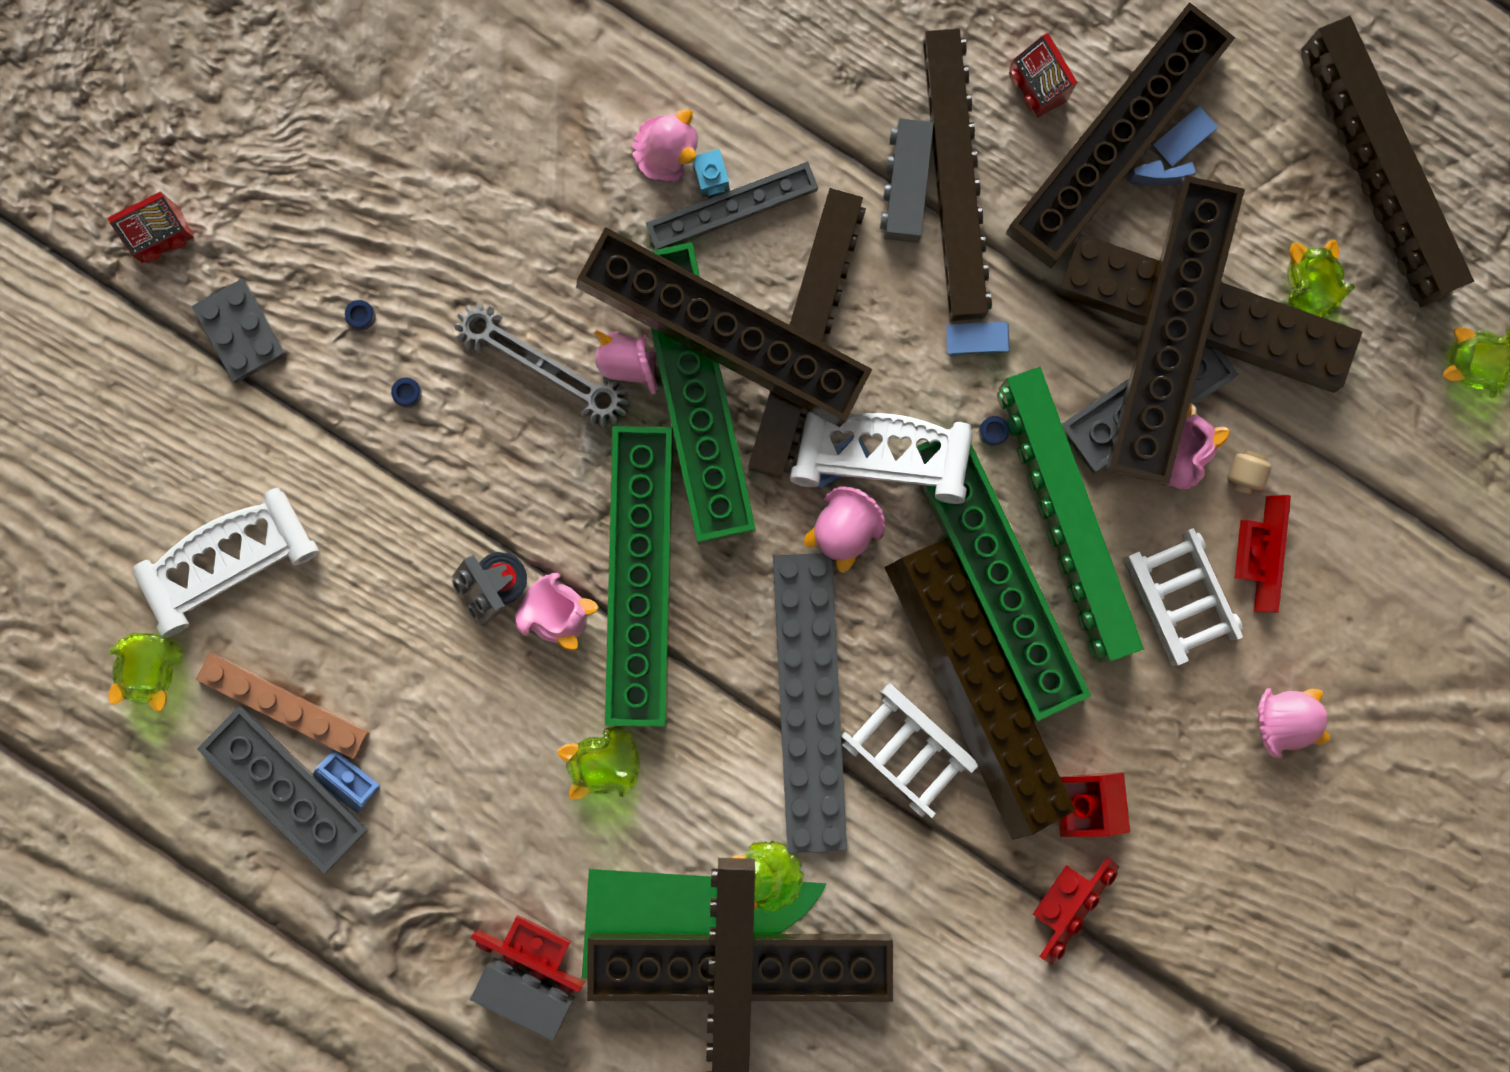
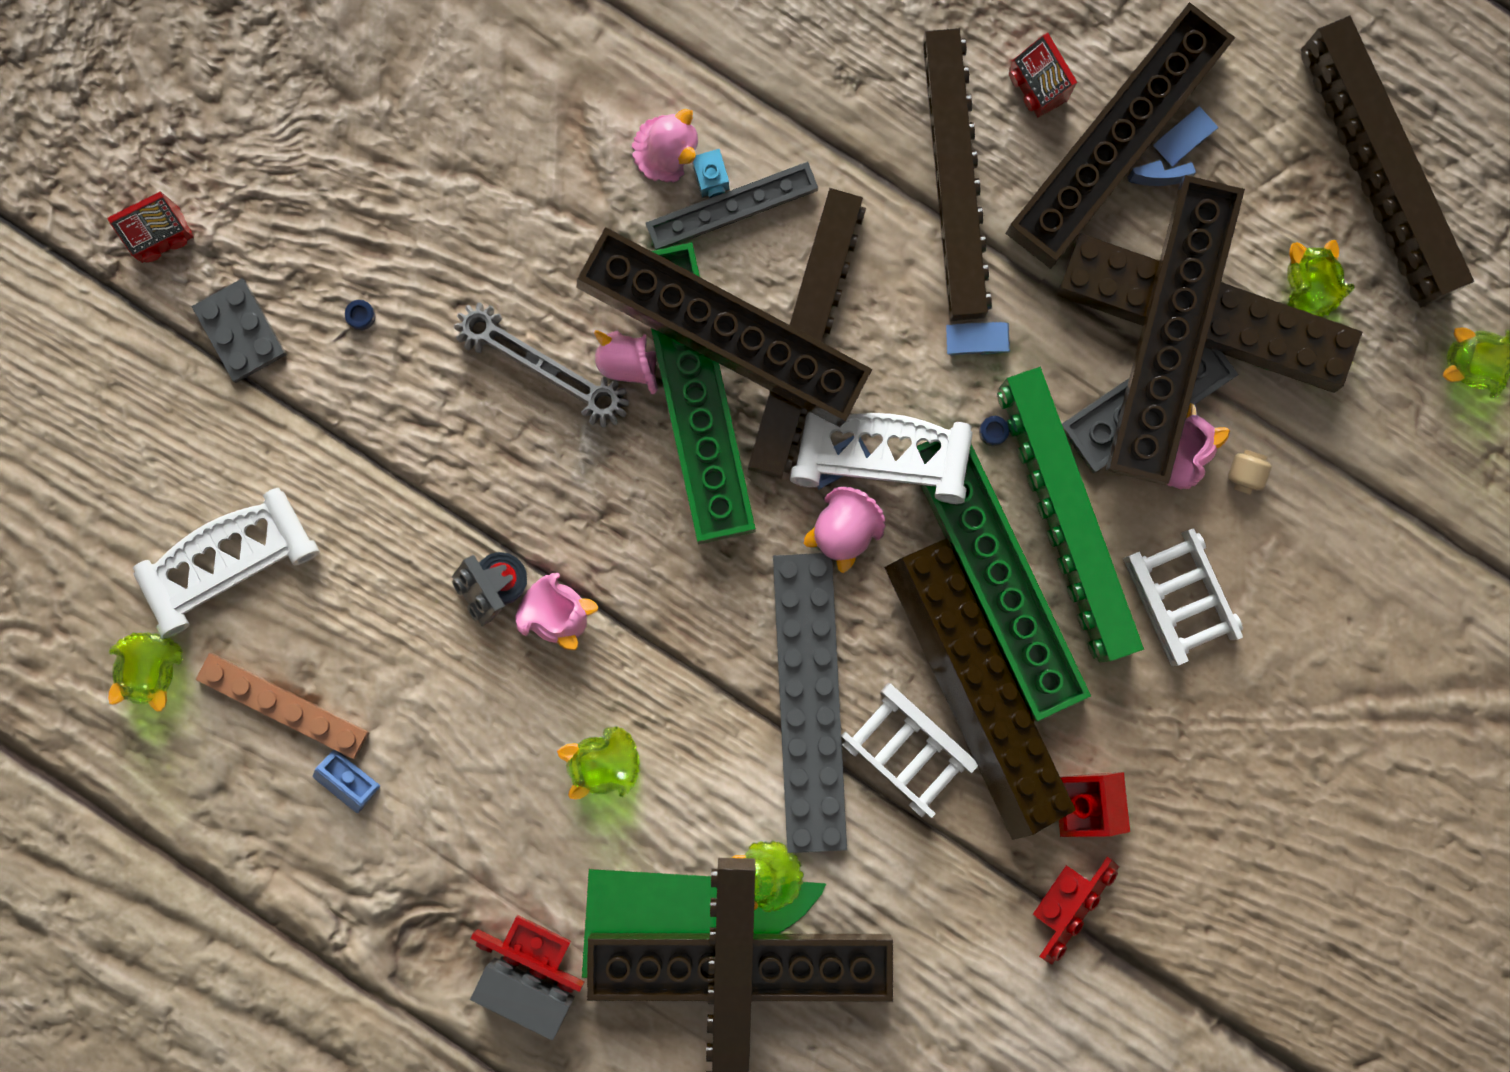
(282, 789): dark grey plate -> none
(406, 392): dark blue tile -> none
(639, 576): green brick -> none
(908, 180): dark grey brick -> none
(1263, 552): red bracket -> none
(1292, 720): bright pink hair -> none

